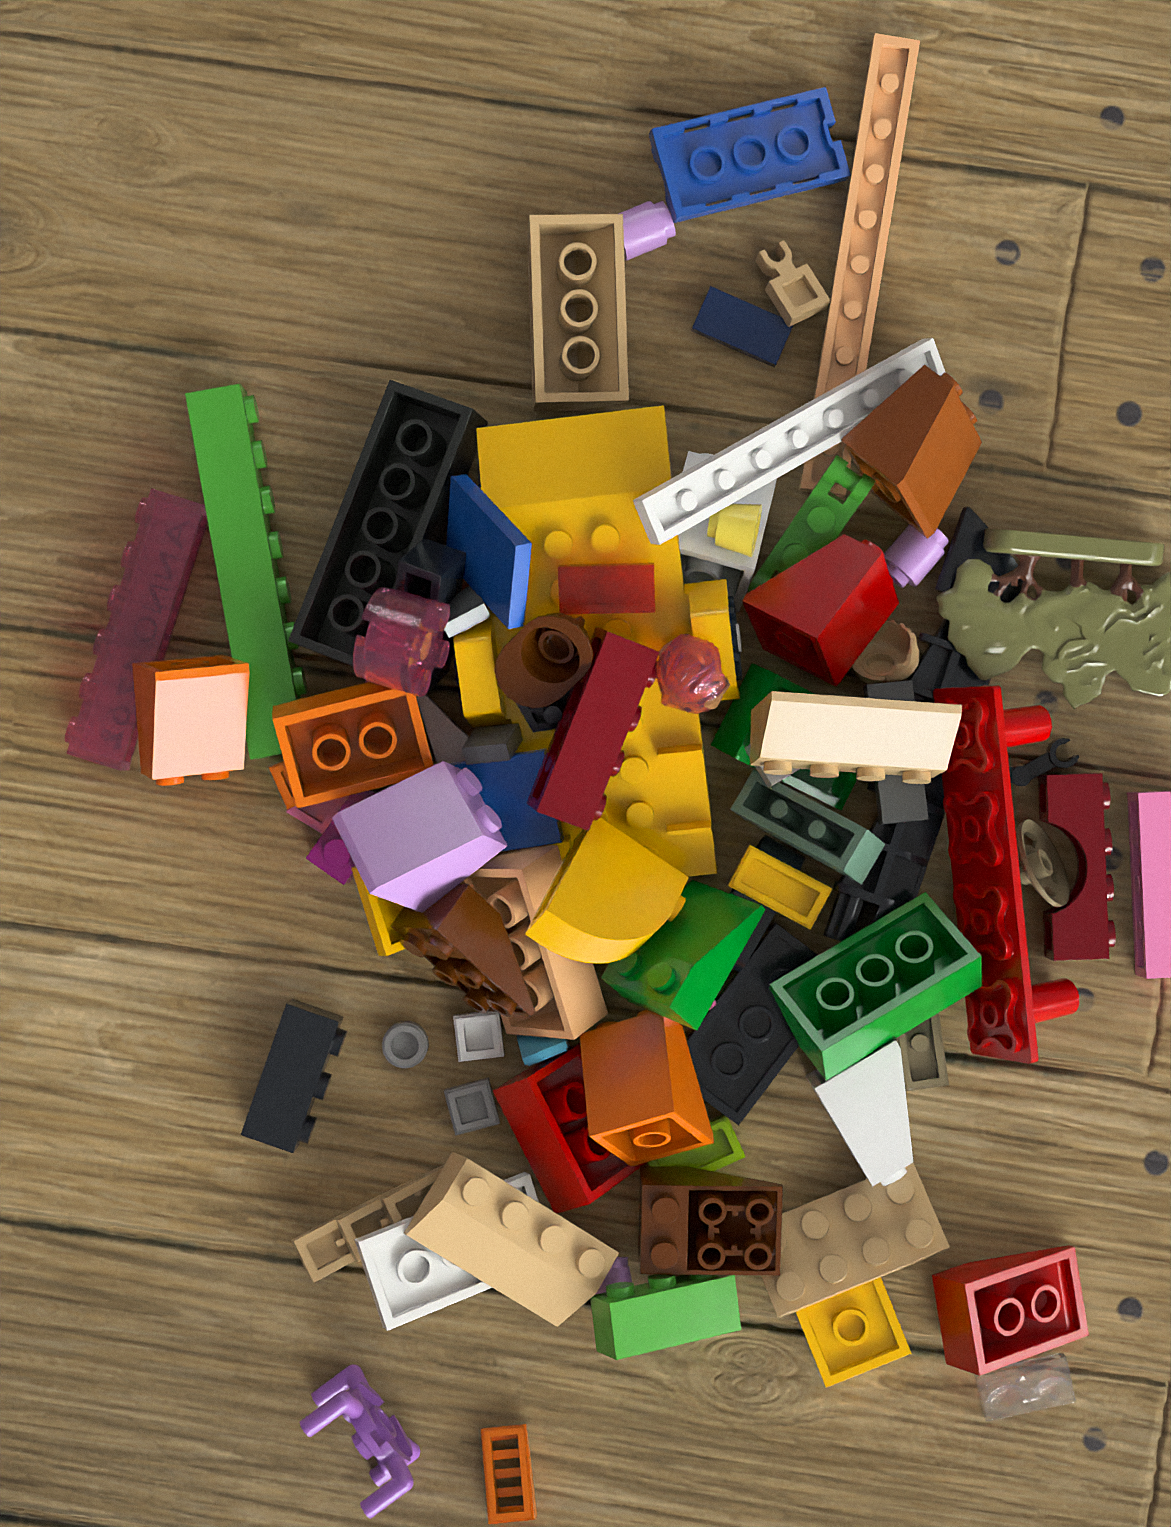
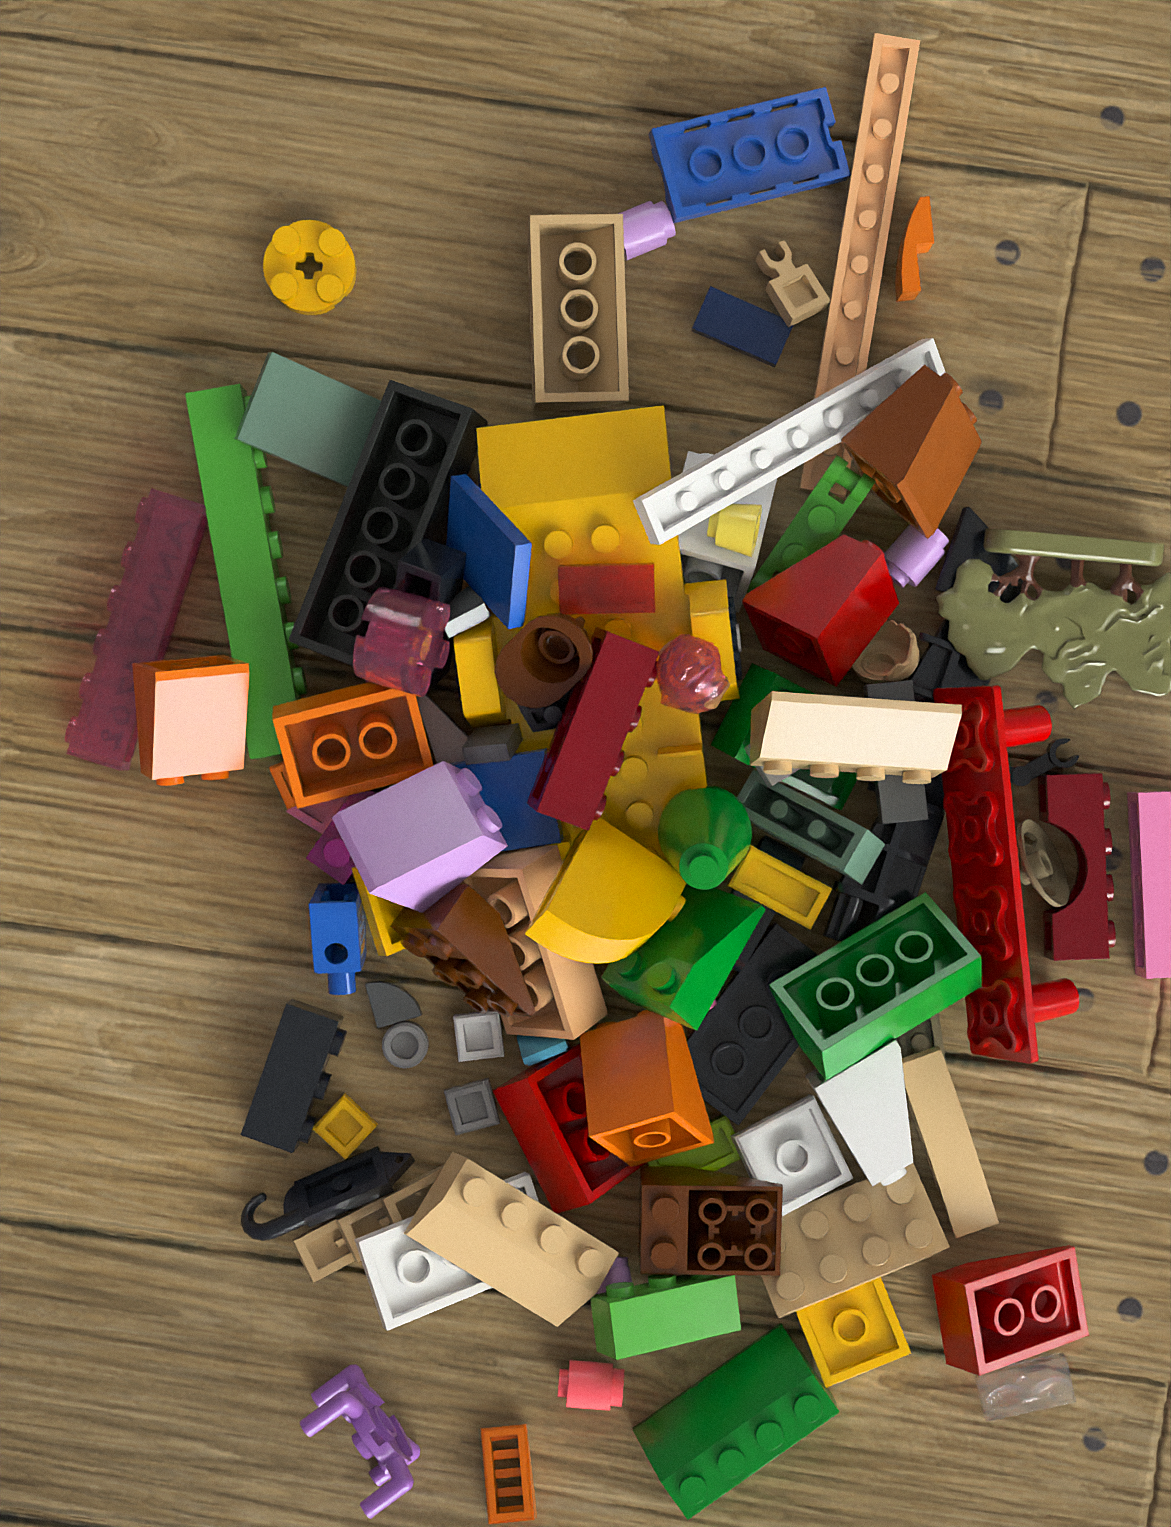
(290, 247): none -> yellow plate
(307, 419): none -> sand green tile
(330, 1192): none -> black plate
(338, 918): none -> blue torso
(345, 1126): none -> yellow tile
(391, 1003): none -> dark grey tile
(591, 1385): none -> coral brick
(704, 835): none -> green cone
(735, 1421): none -> green slope
(795, 1151): none -> white tile
(916, 239): none -> orange slope
(947, 1142): none -> tan slope

